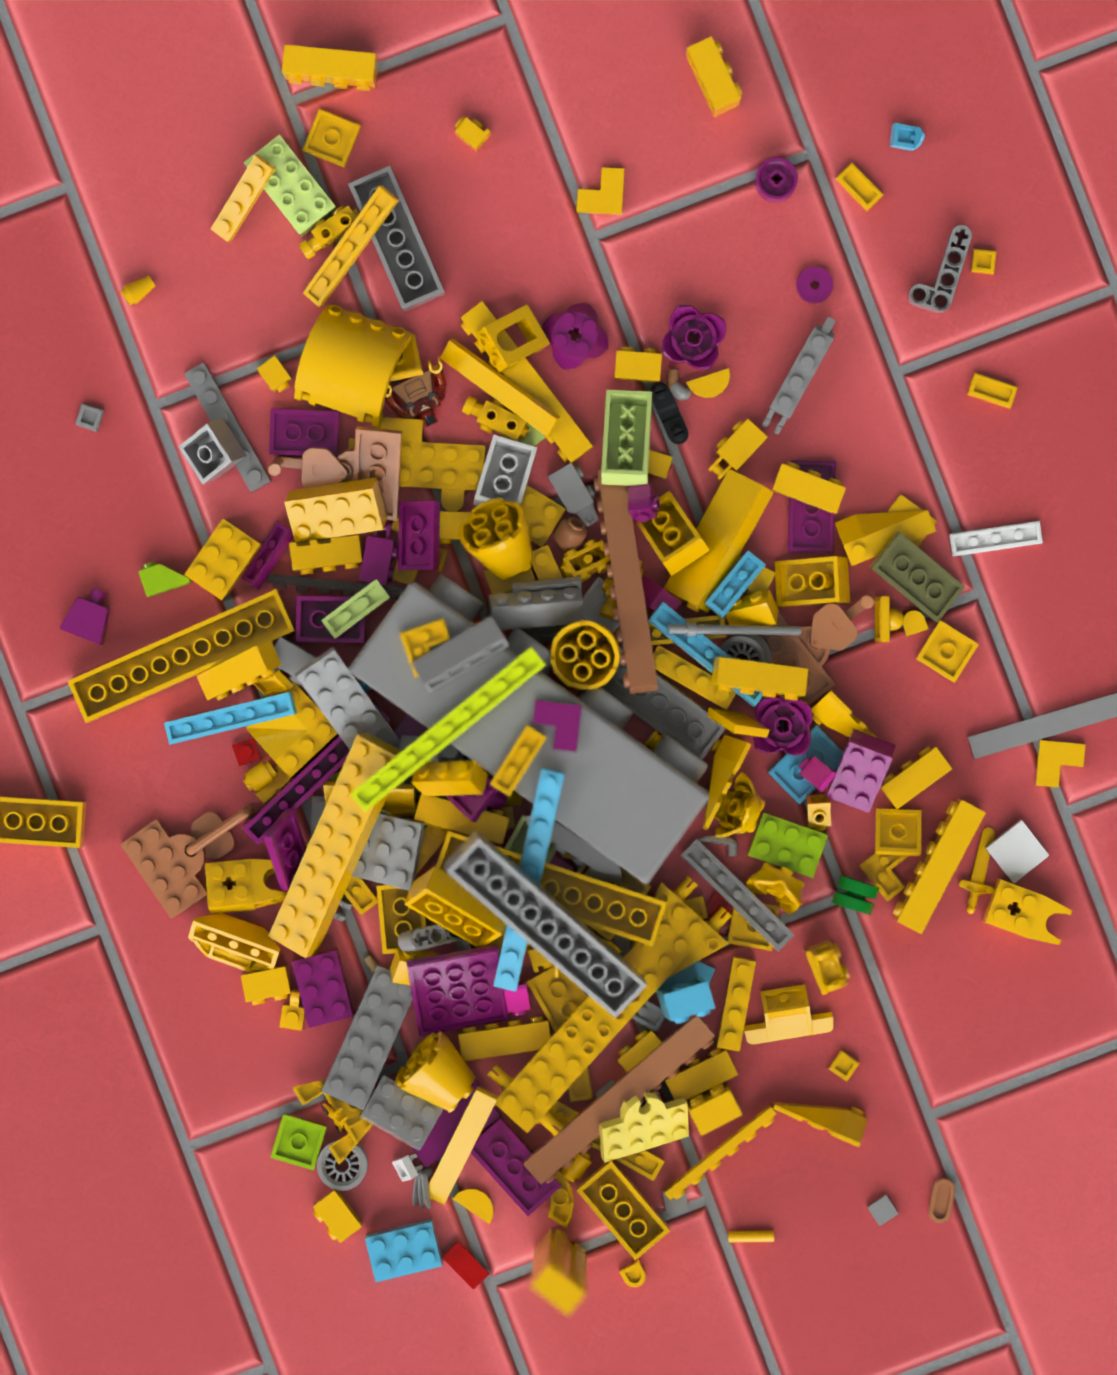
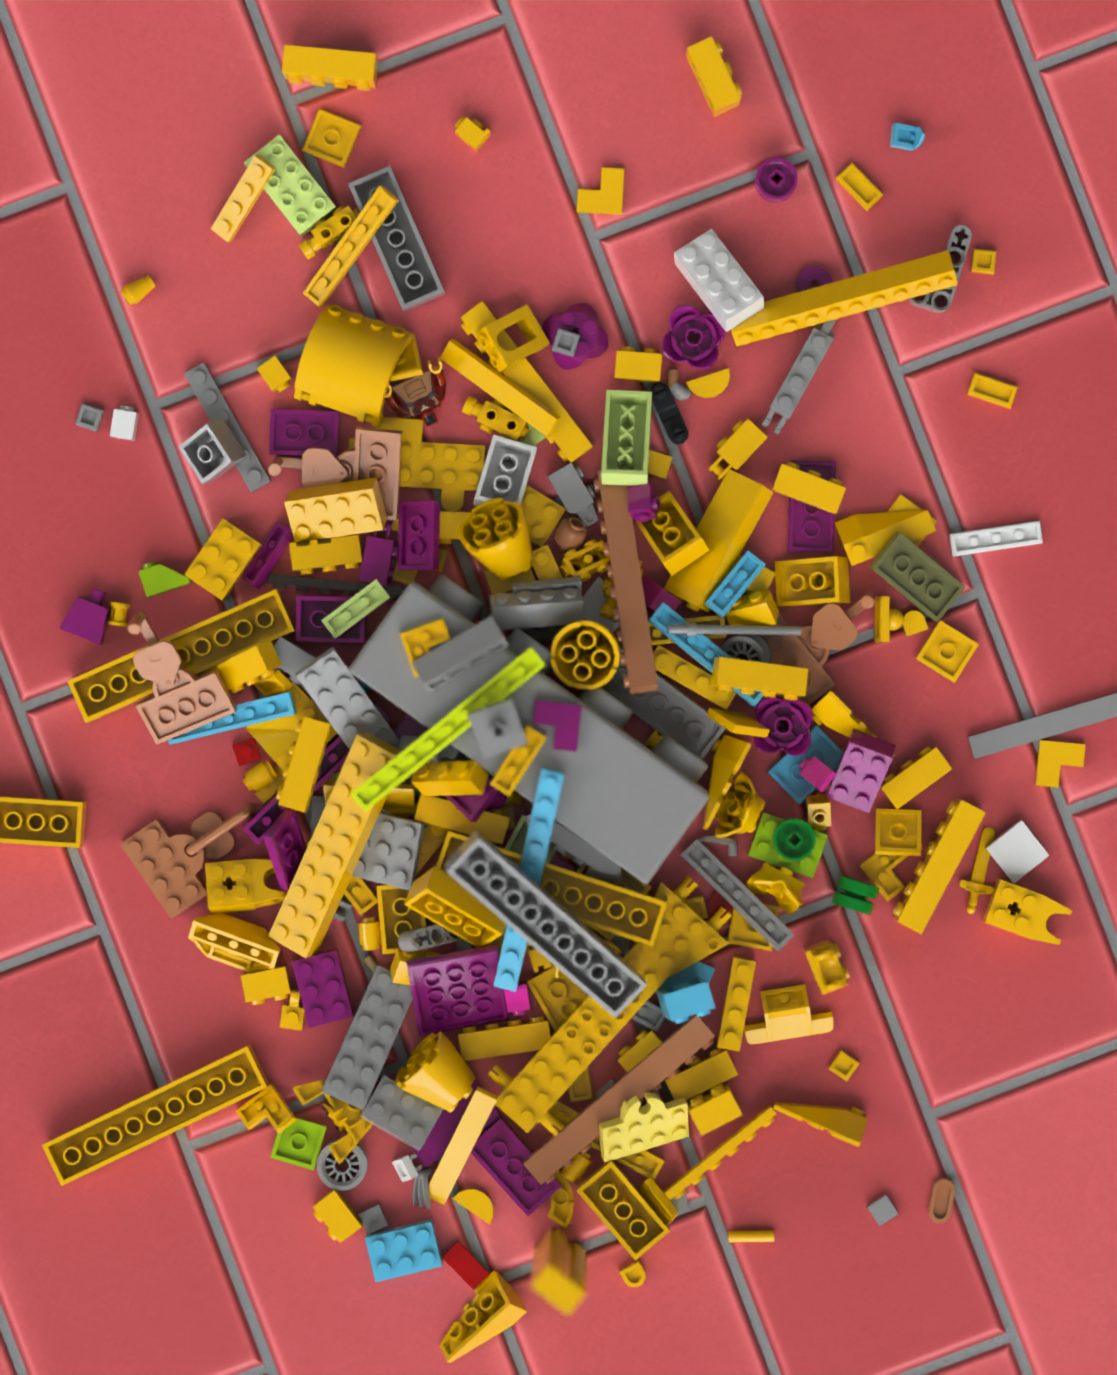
(118, 614): none -> yellow bush
(124, 423): none -> white brick
(155, 1114): none -> yellow brick
(179, 704): none -> nougat plate
(267, 1104): none -> yellow tile
(305, 764): none -> yellow brick
(369, 933): none -> yellow brick
(373, 1219): none -> light grey tile
(488, 1314): none -> yellow wedge
(497, 728): none -> light grey brick
(565, 342): none -> light grey tile
(659, 1201): none -> yellow tile
(719, 280): none -> white brick
(804, 844): none -> green wheel
(848, 297): none -> yellow brick

